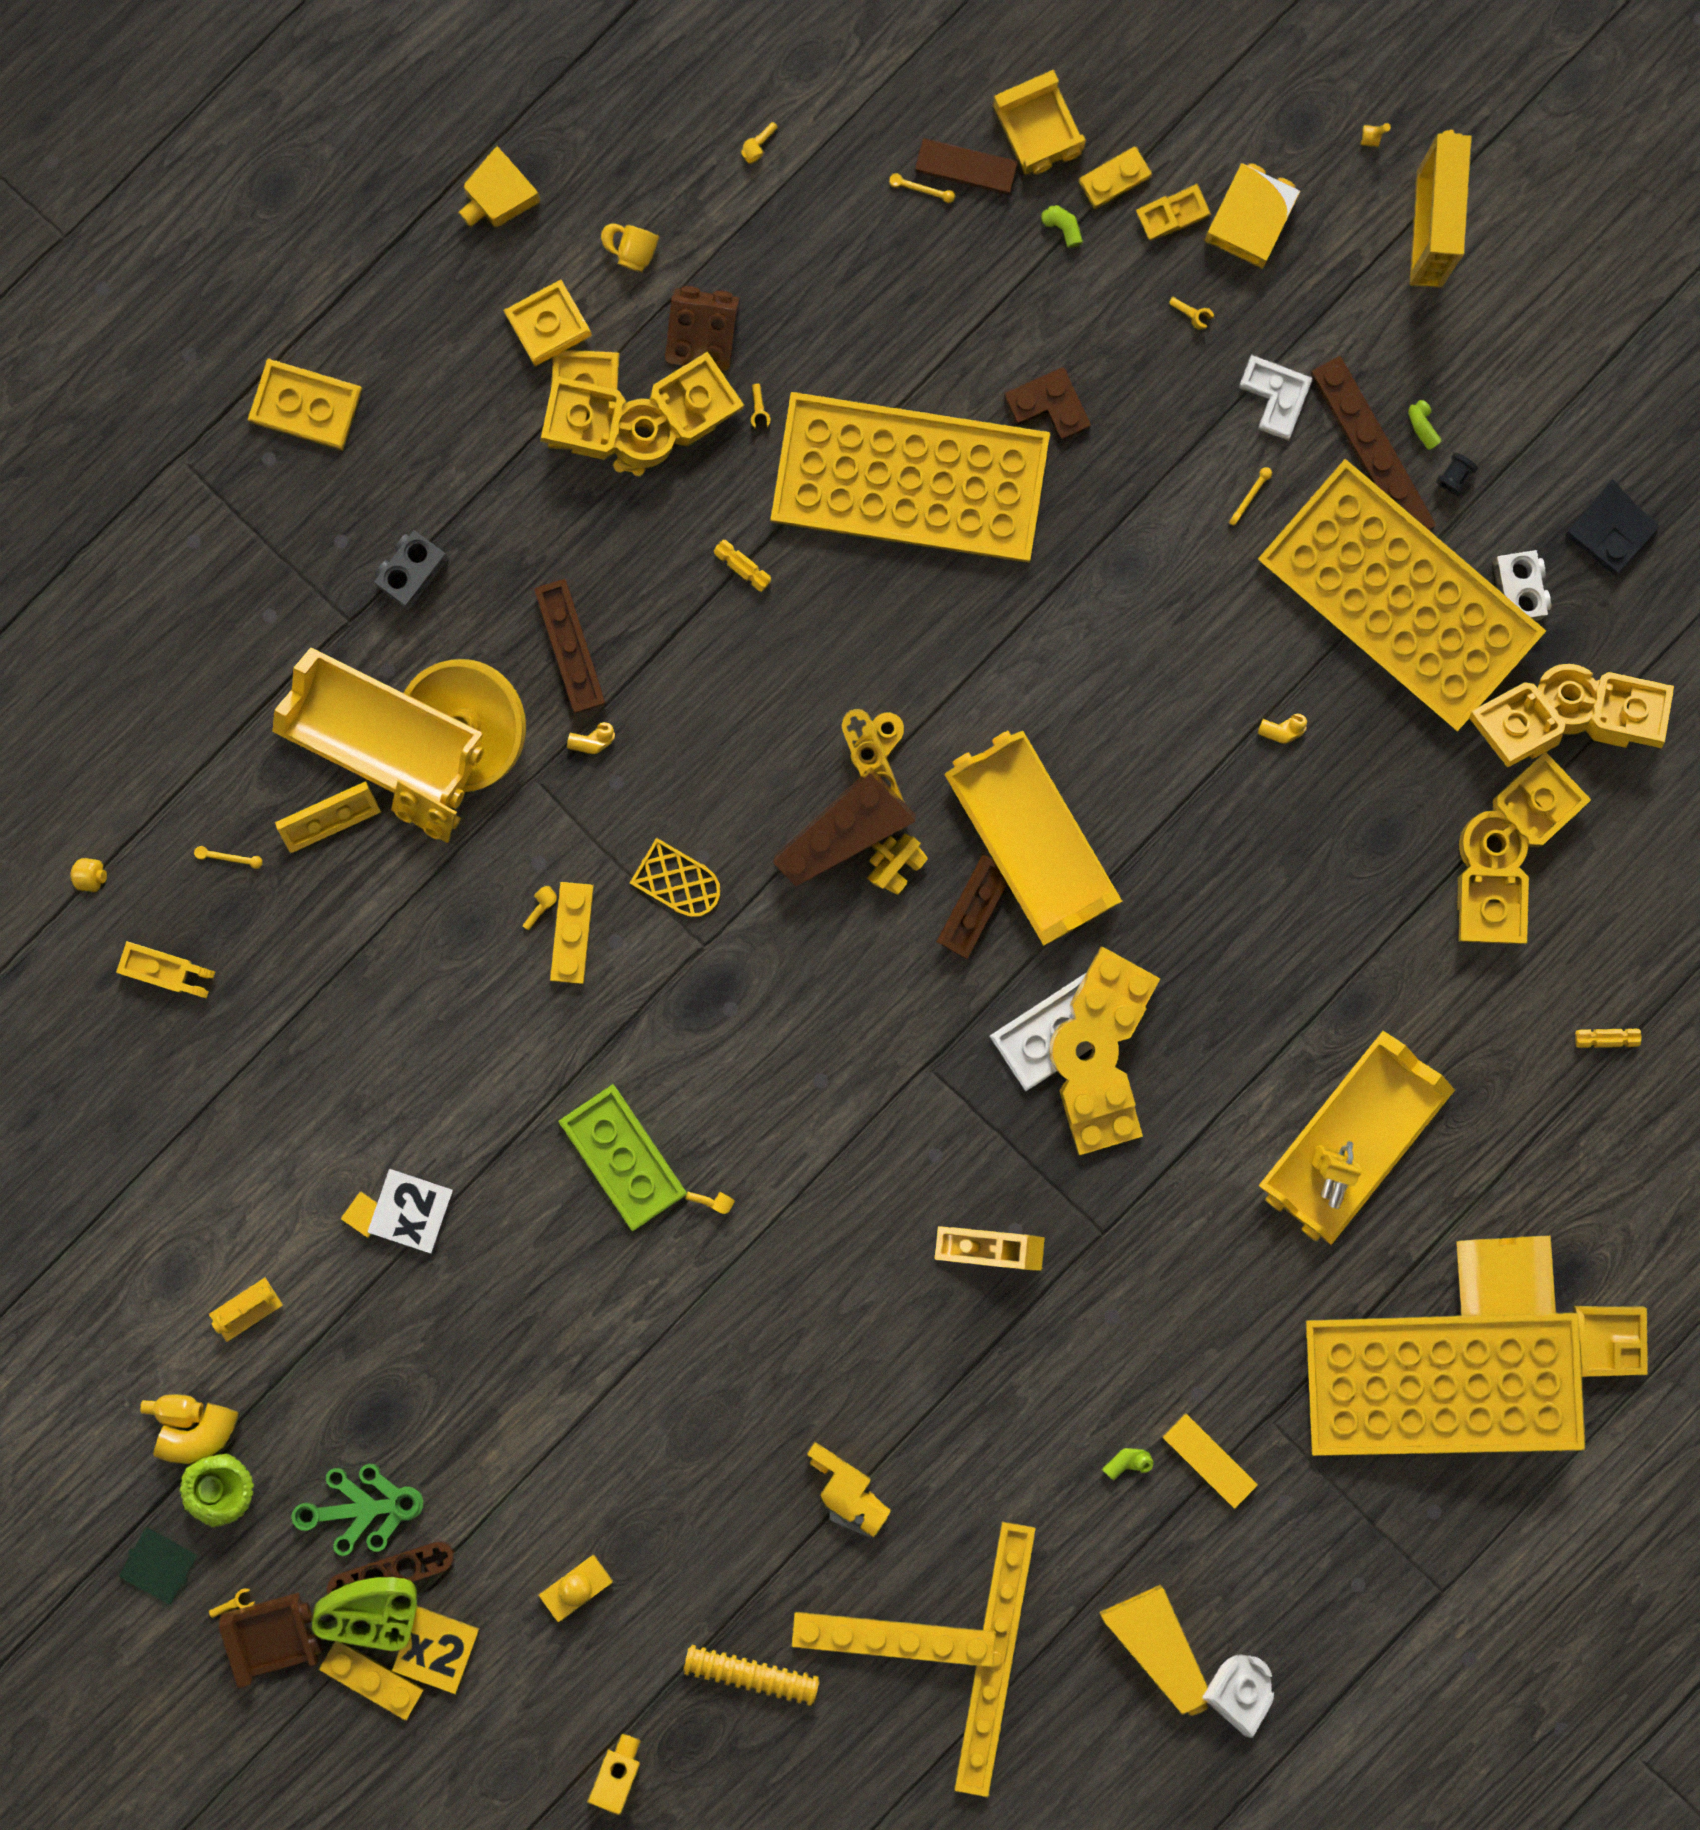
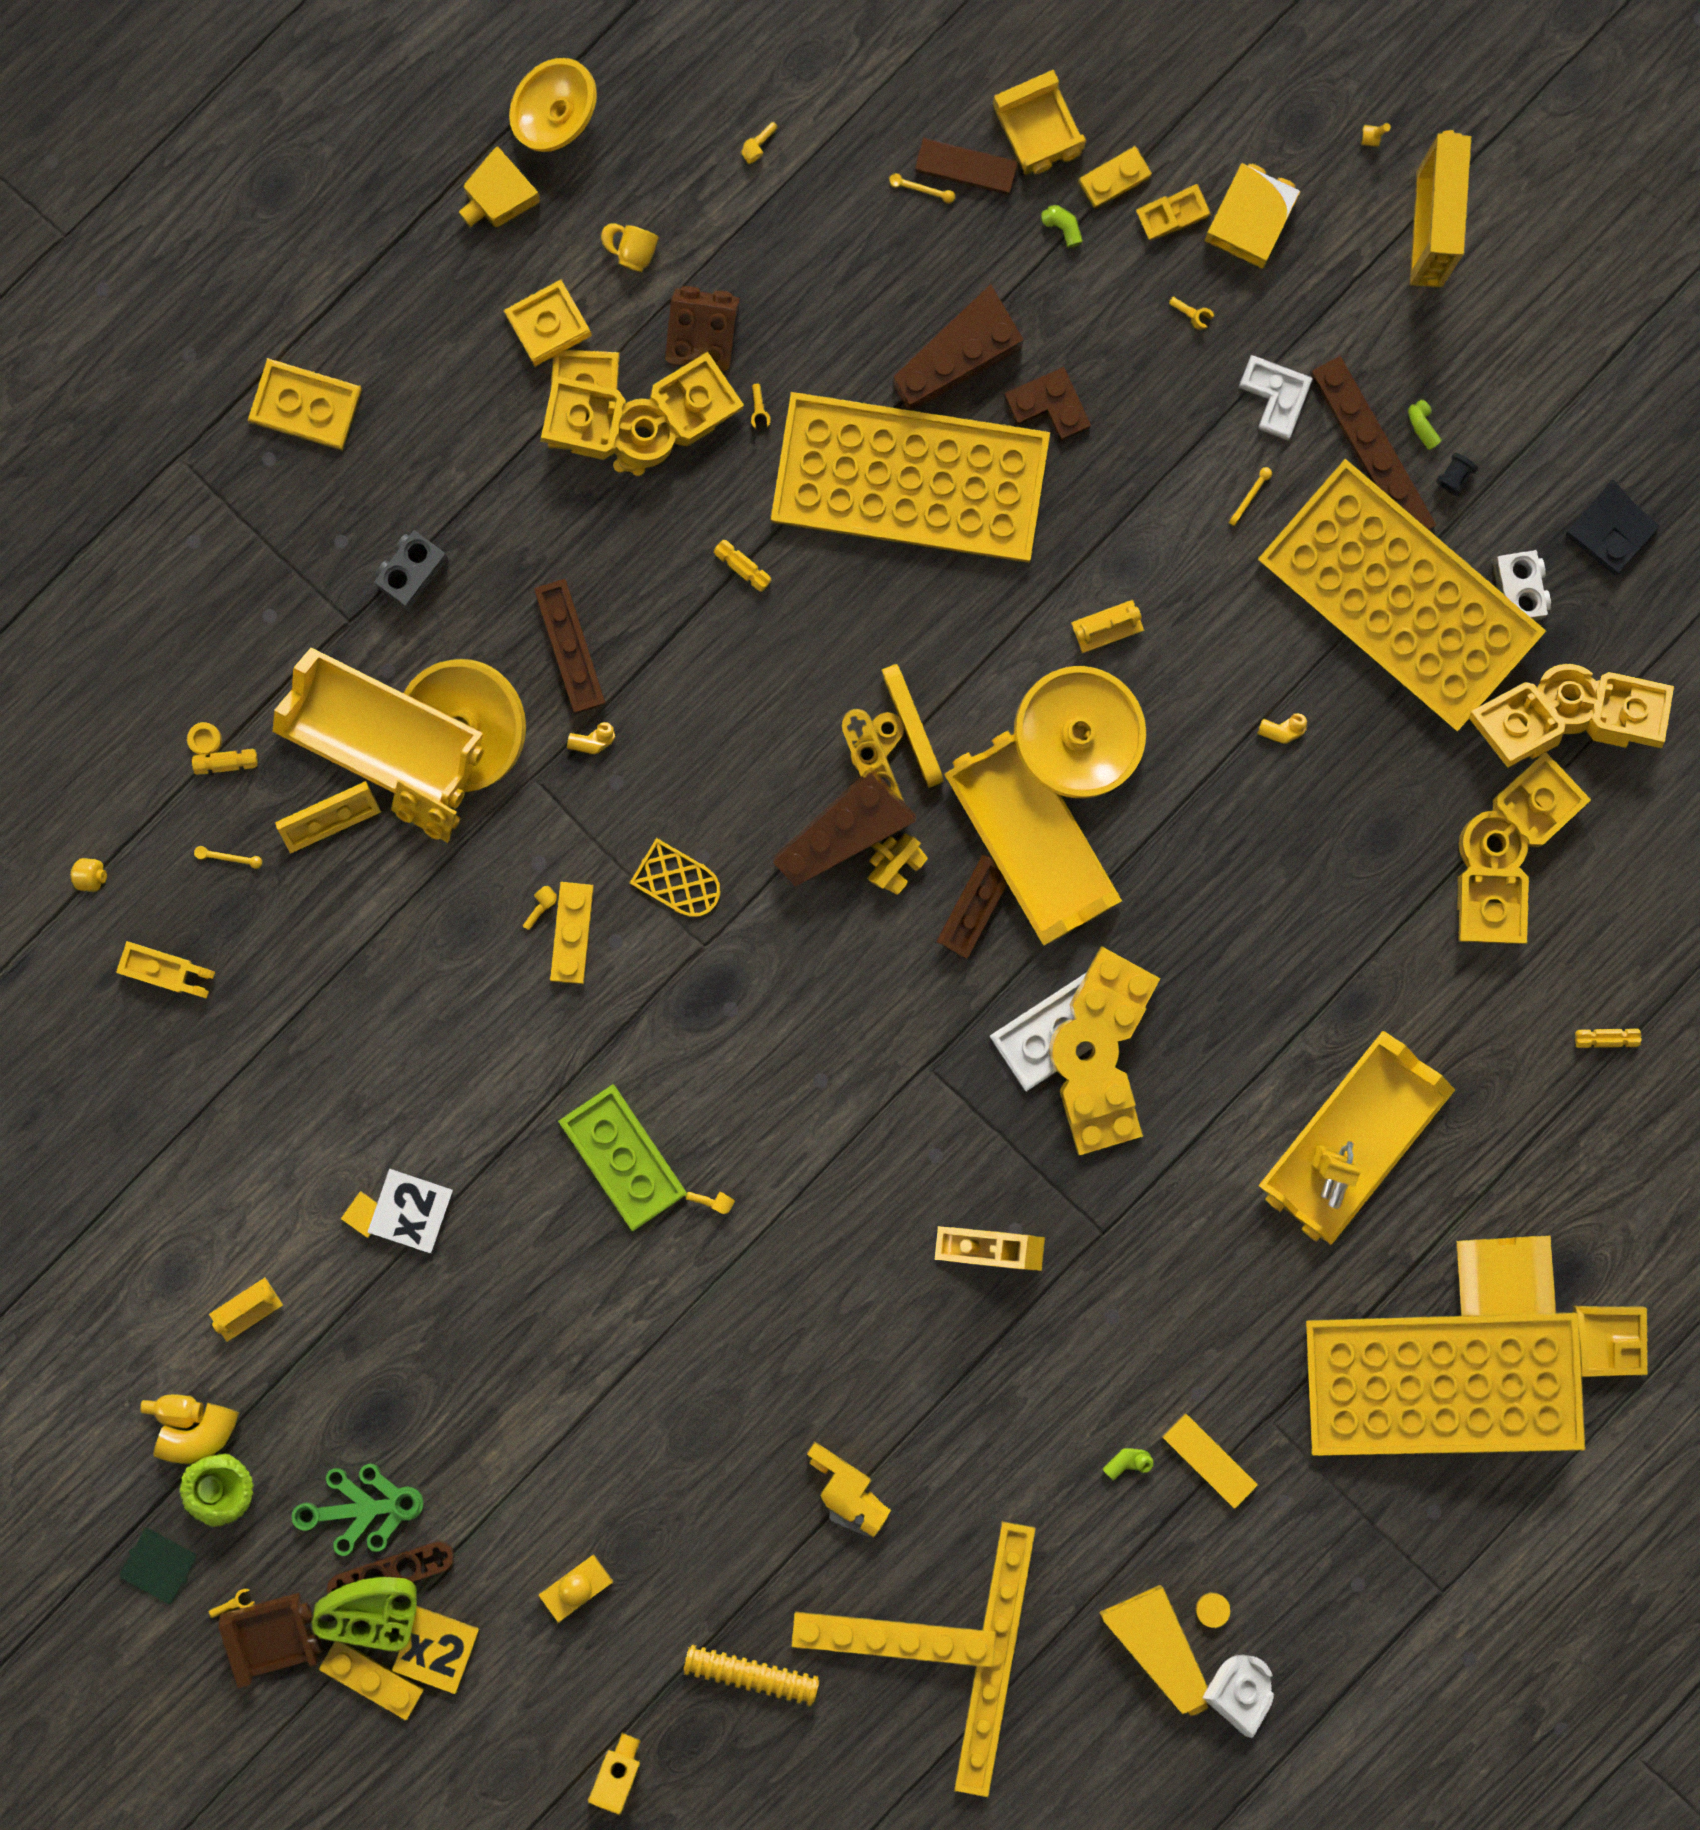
(204, 739): none -> yellow tile
(224, 761): none -> yellow axle
(553, 104): none -> yellow dish
(912, 725): none -> yellow beam
(963, 349): none -> reddish brown wedge
(1080, 732): none -> yellow dish
(1108, 626): none -> yellow hinge
(1213, 1610): none -> yellow tile

